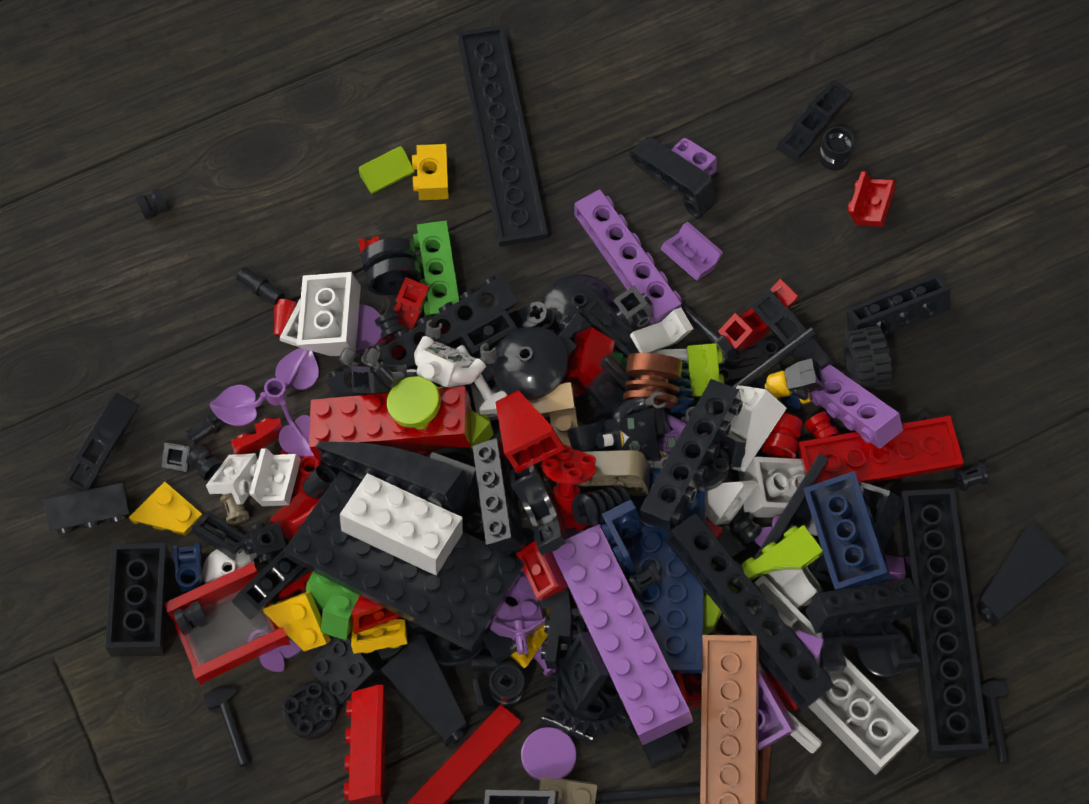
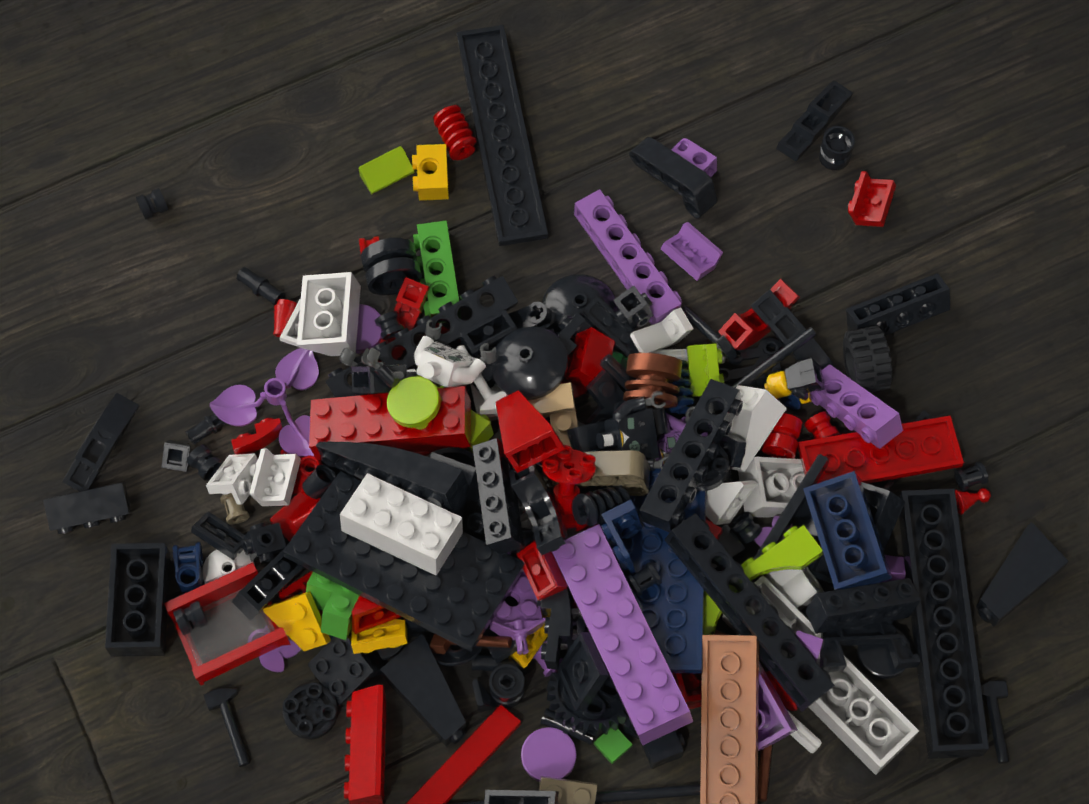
(167, 511): yellow wing -> none
(440, 645): none -> copper piece
(455, 132): none -> red piece
(613, 745): none -> bright green tile
(966, 500): none -> red piece

